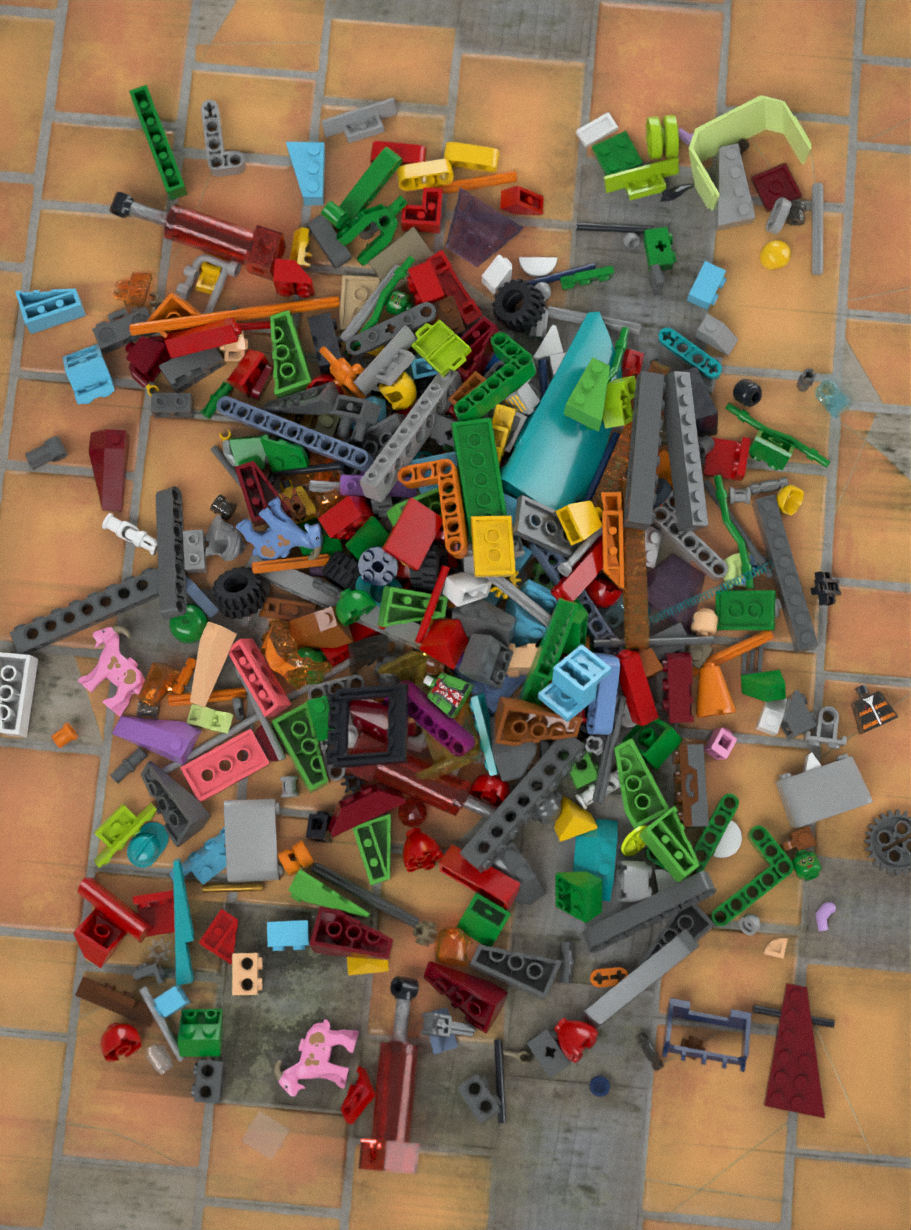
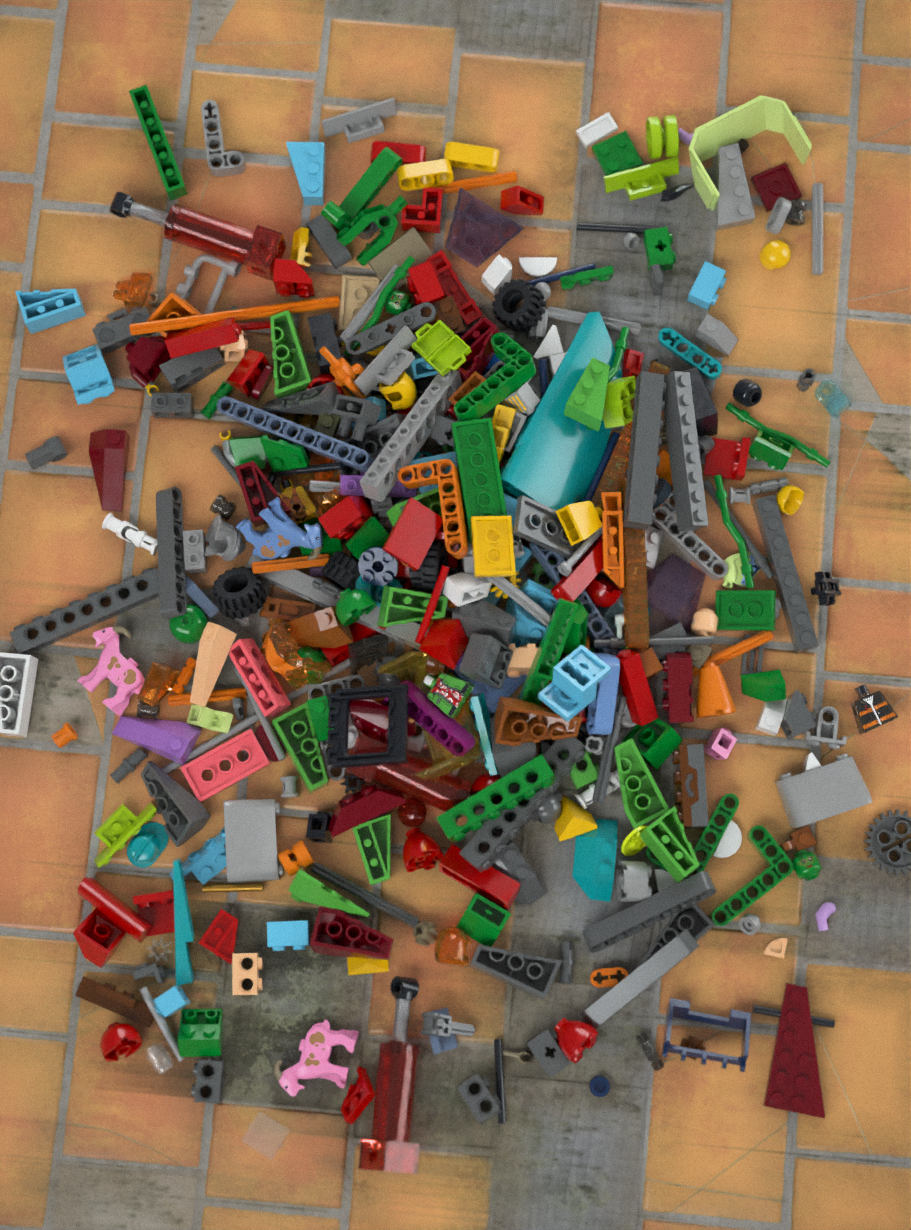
(208, 277): yellow slope -> none
(474, 996): dark red wedge -> none
(484, 798): none -> green brick
(578, 894): green slope -> none
(619, 623): none -> light aqua hand
(711, 592): teal piece -> none

